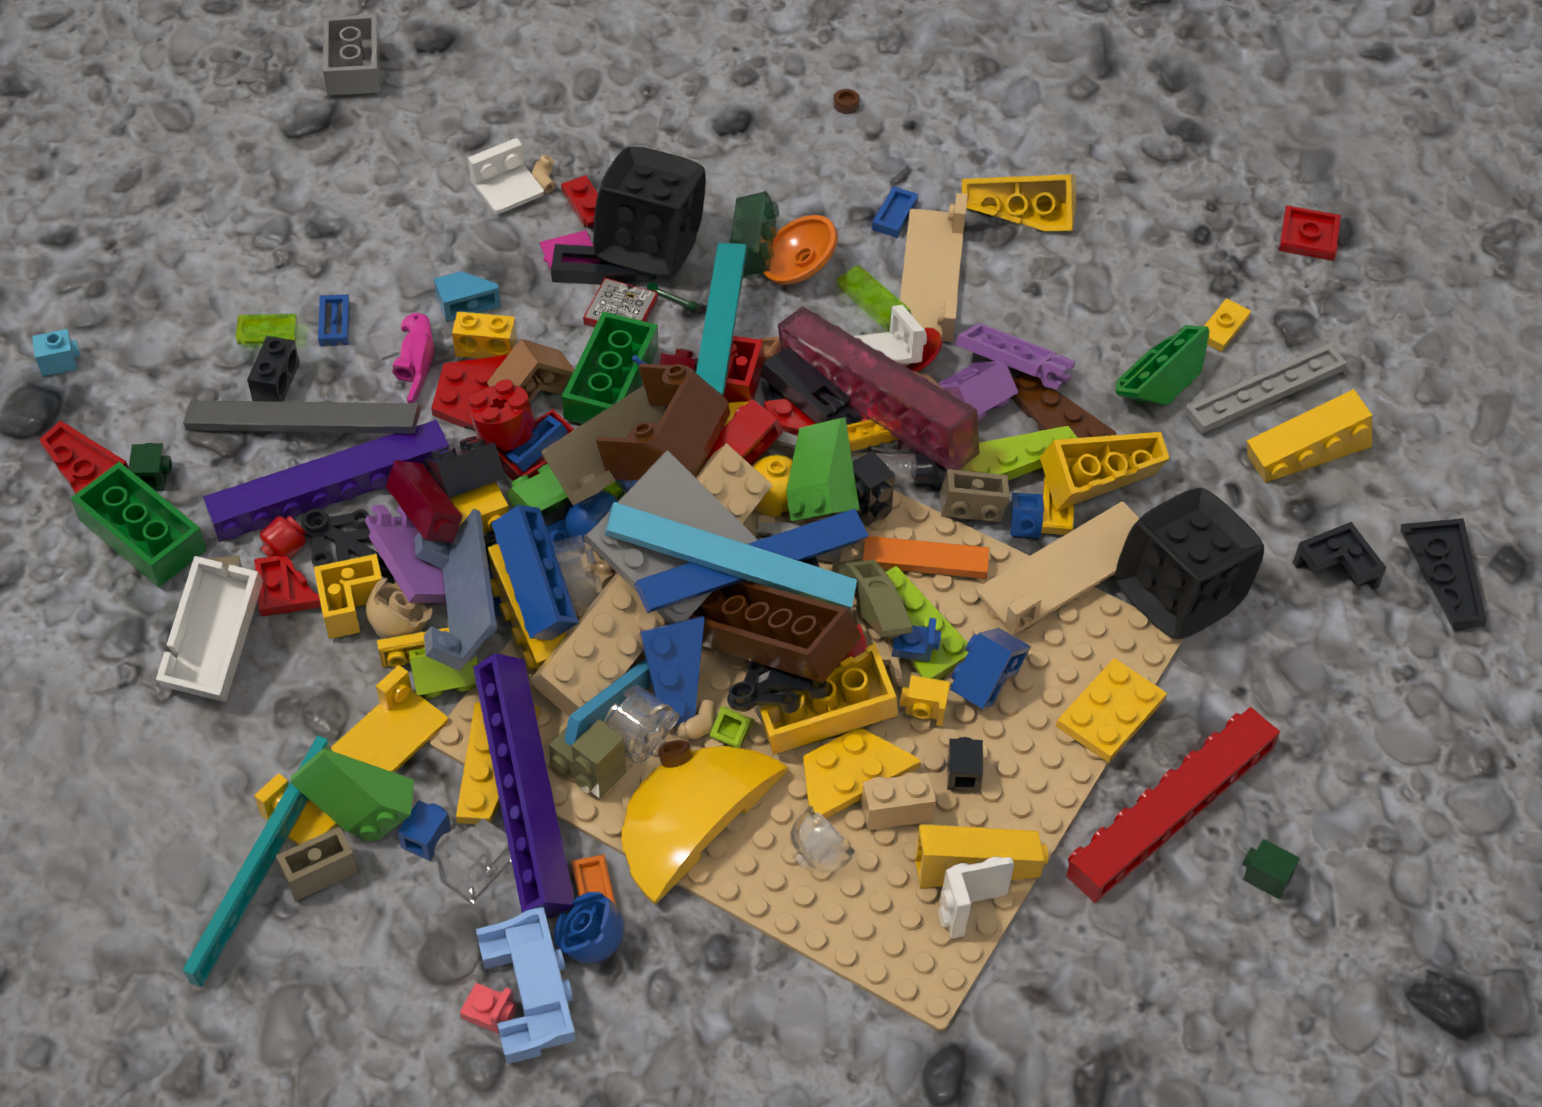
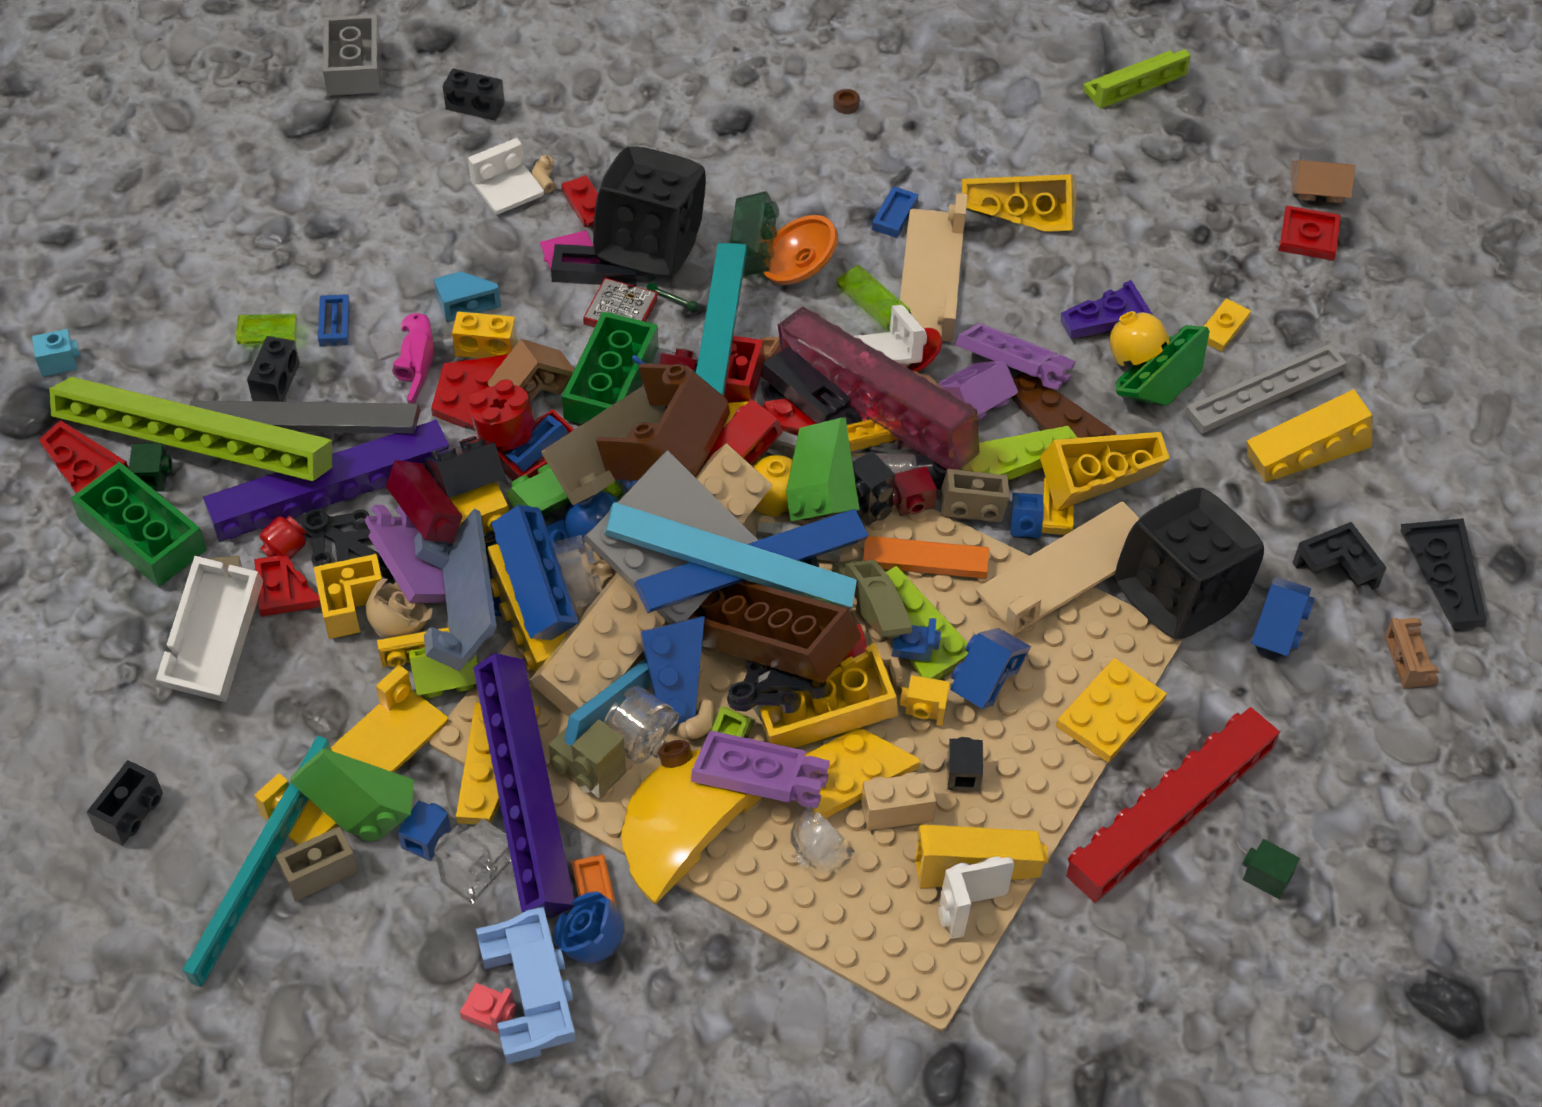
(125, 802): none -> black brick
(192, 428): none -> lime brick
(473, 94): none -> black brick
(760, 769): none -> medium lavender tile
(914, 491): none -> dark red brick
(1104, 313): none -> dark purple wing
(1137, 338): none -> yellow cylinder
(1138, 78): none -> lime fence
(1281, 616): none -> blue brick
(1322, 179): none -> medium nougat slope
(1410, 653): none -> medium nougat hinge

